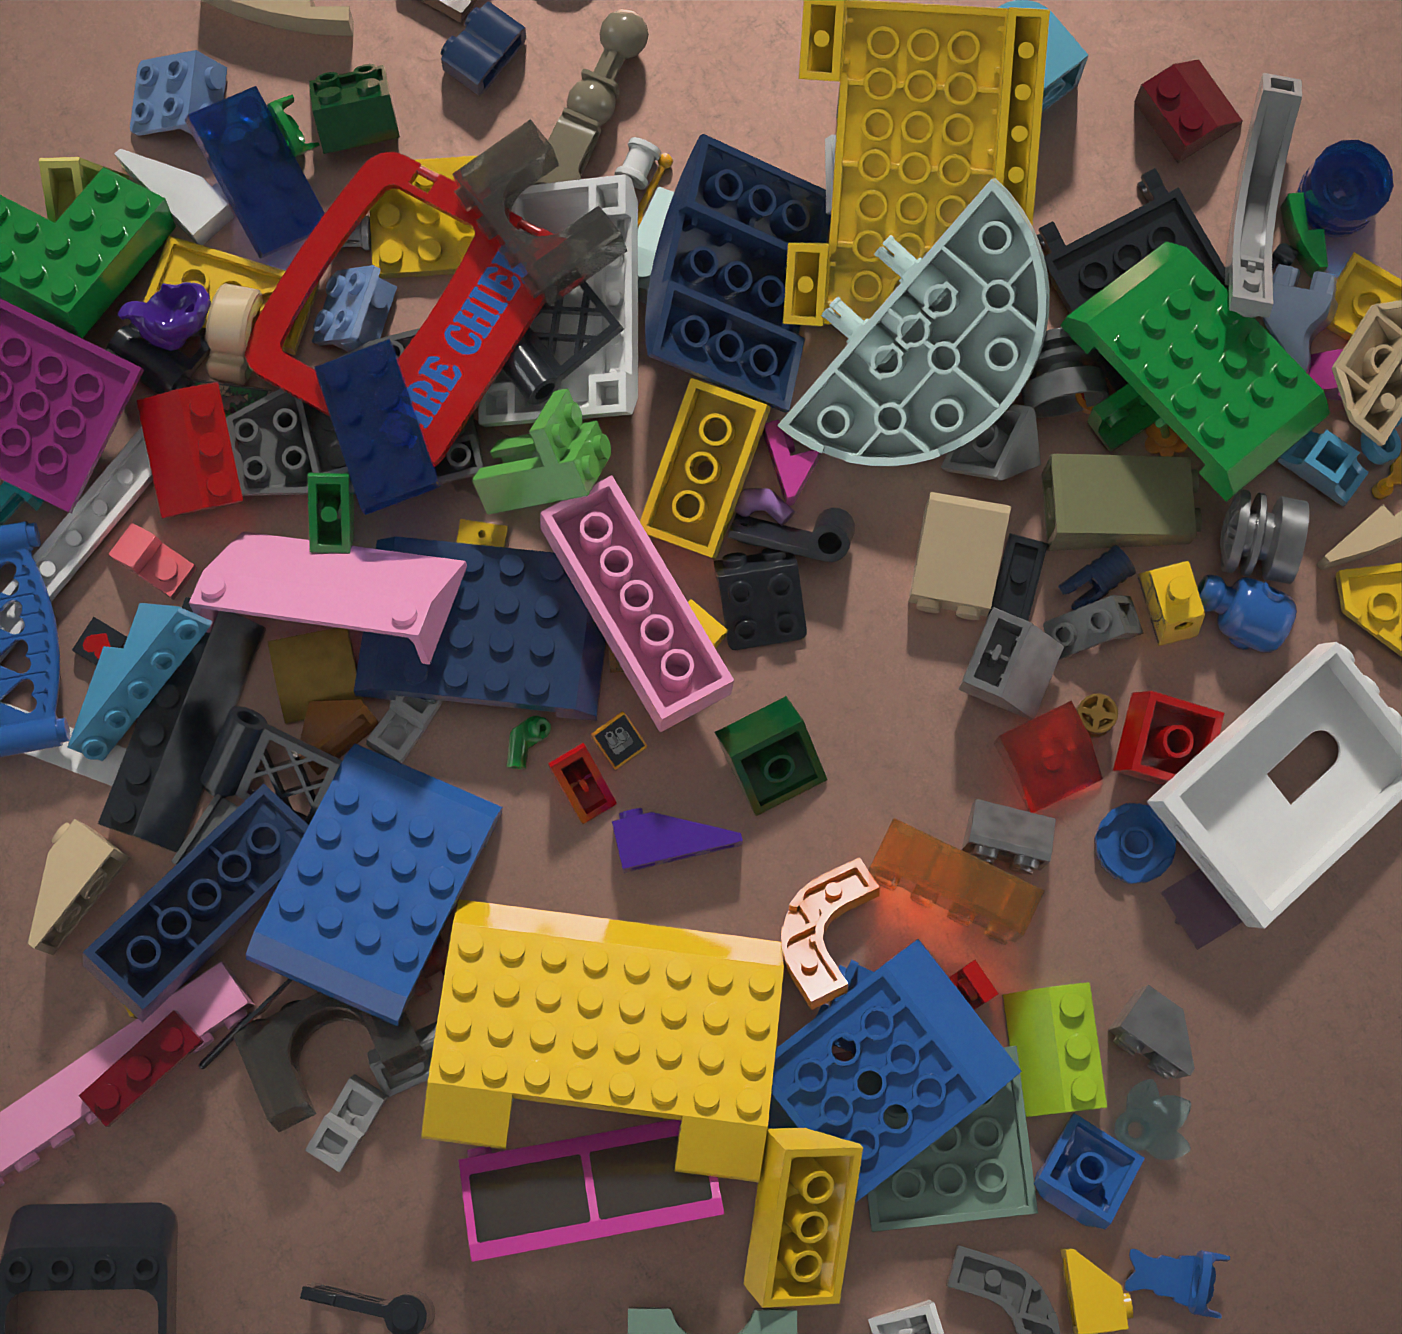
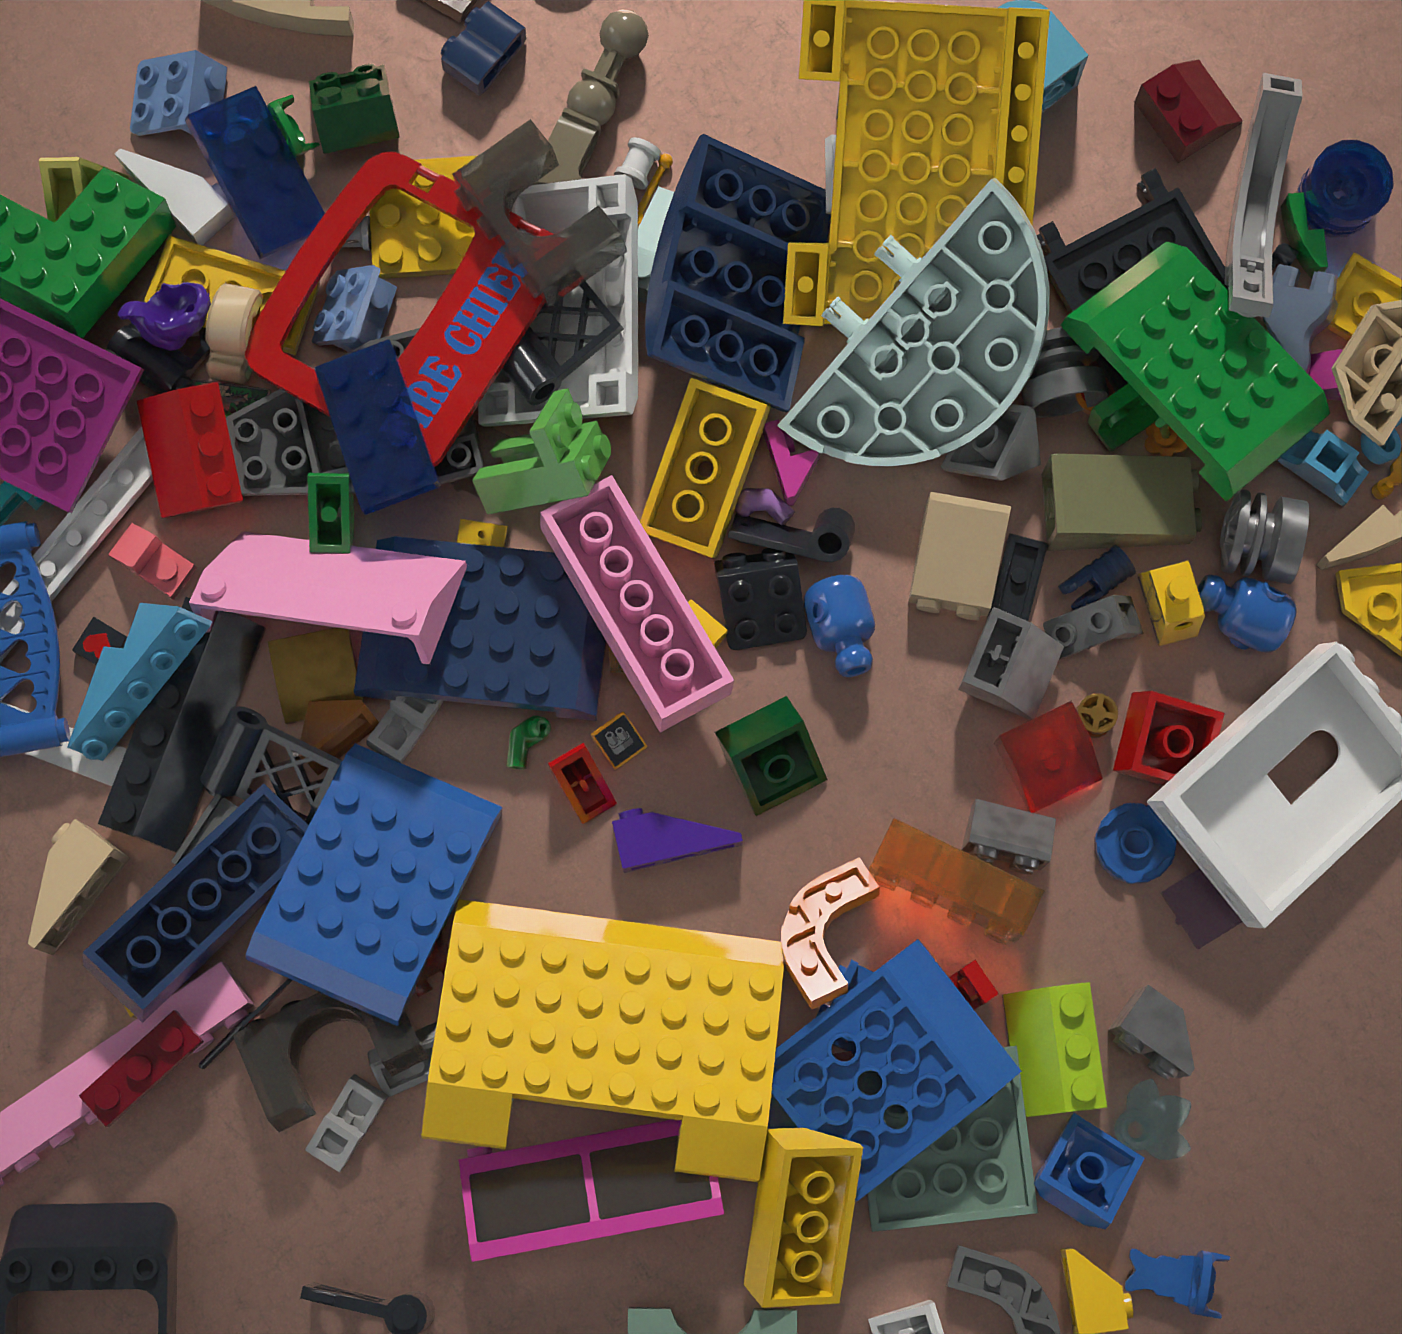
(841, 621): none -> blue piece

